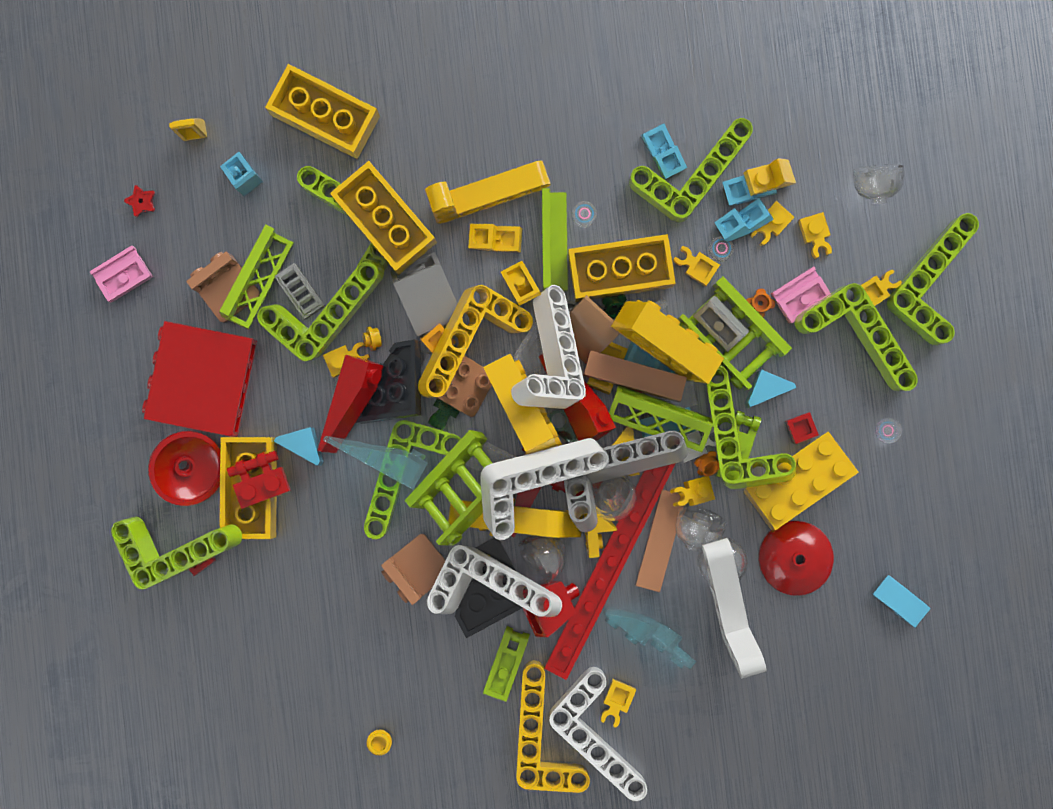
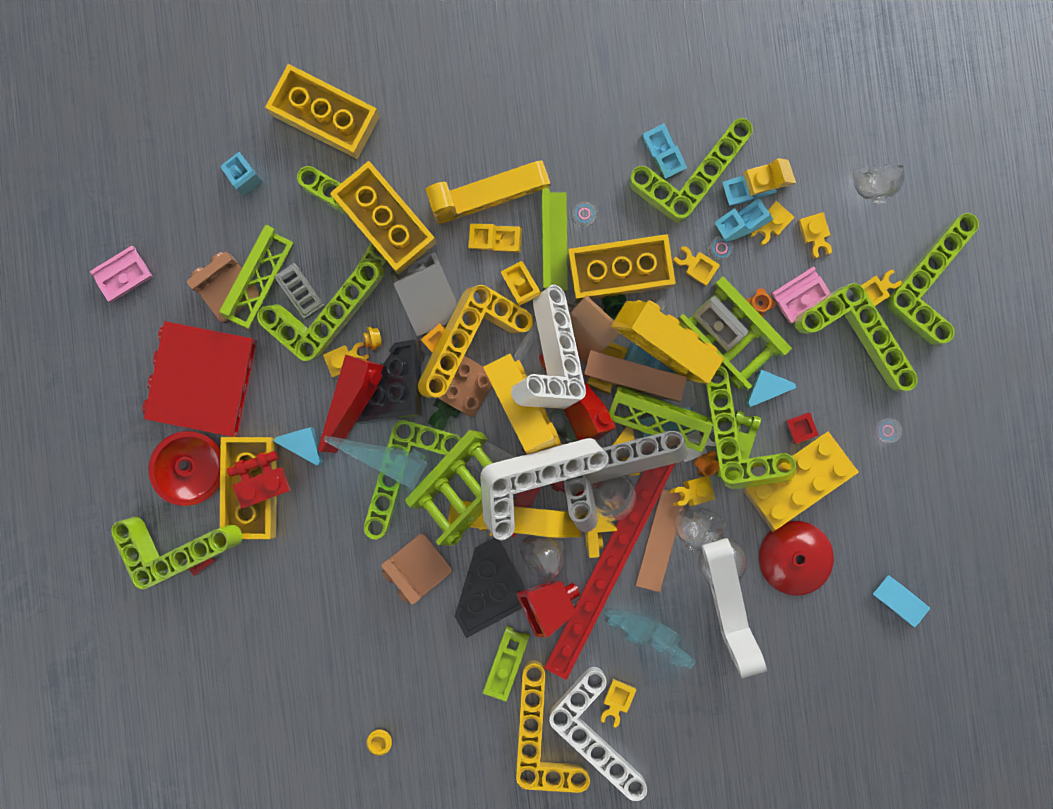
(146, 205): red plate -> none
(189, 129): yellow slope -> none
(492, 578): white beam -> none

